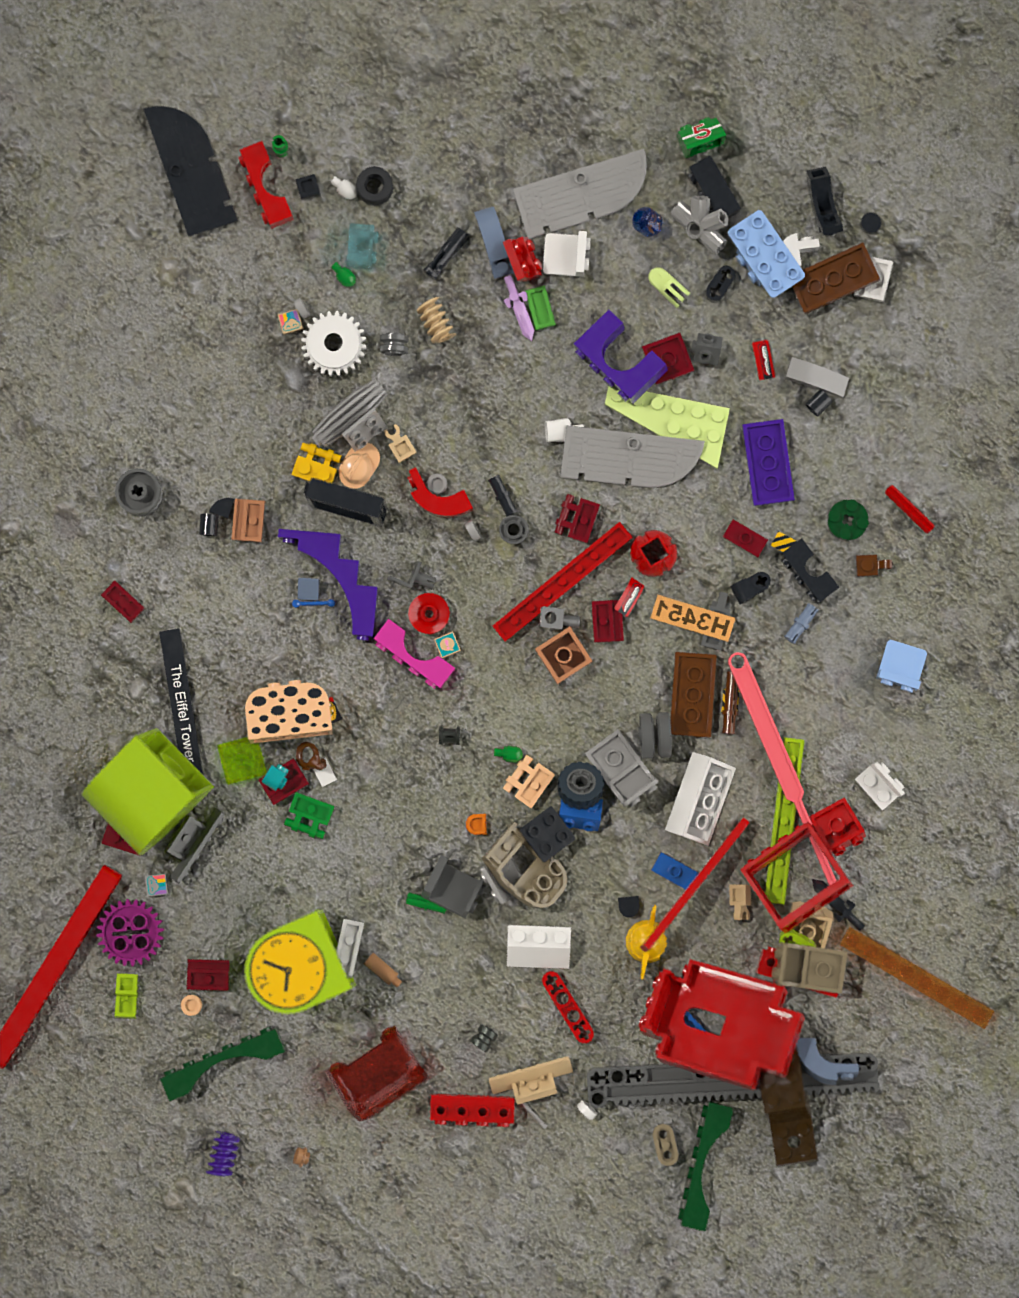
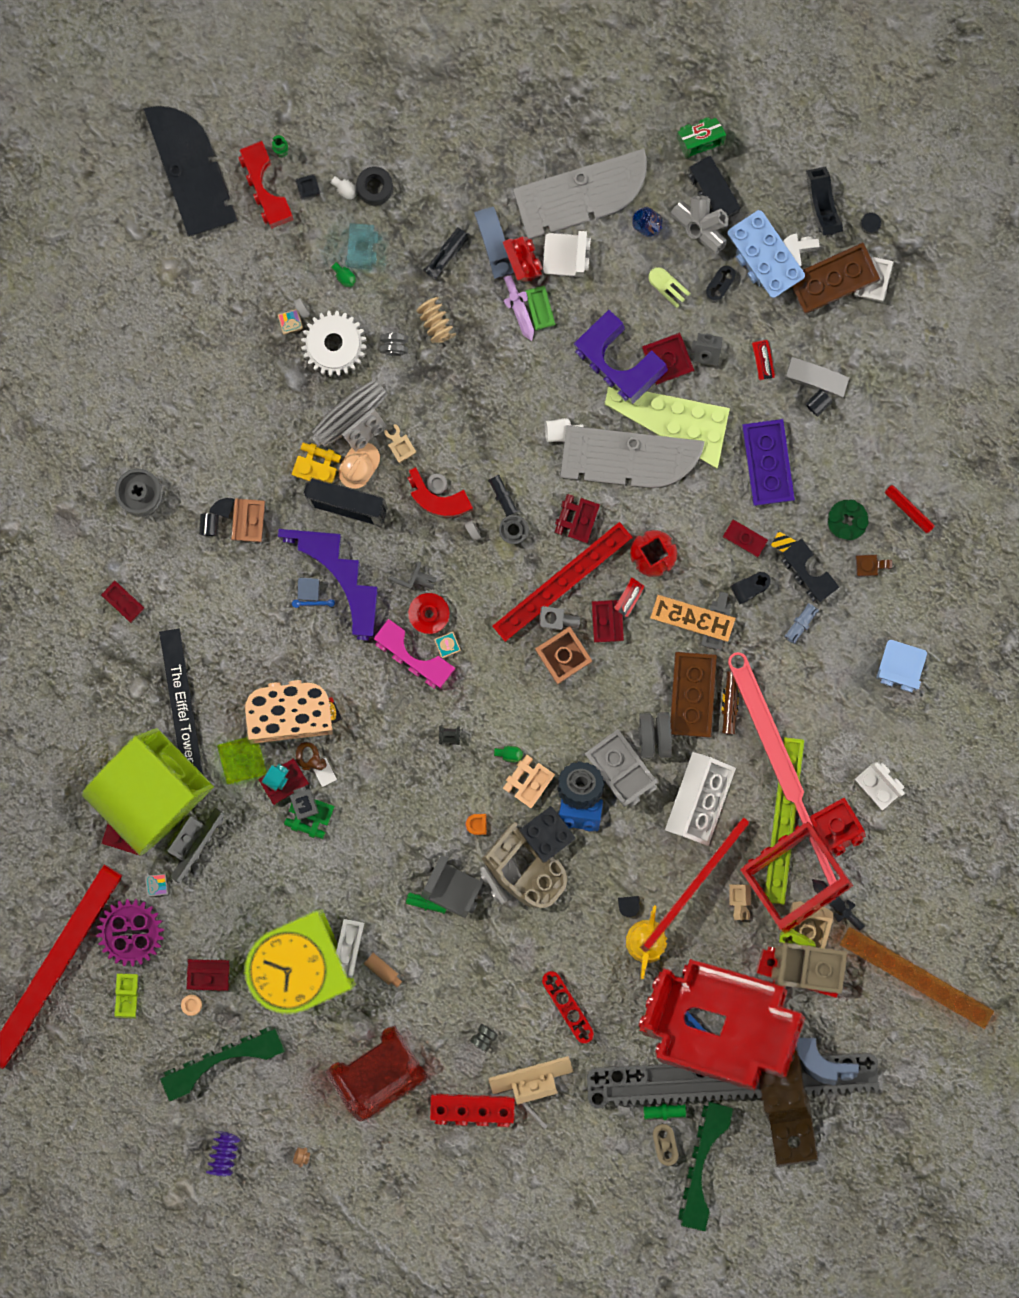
(304, 803): none -> dark grey brick
(538, 946): white slope -> none
(587, 1110): white tile -> none
(664, 1112): none -> green pin
(673, 870): blue plate -> none

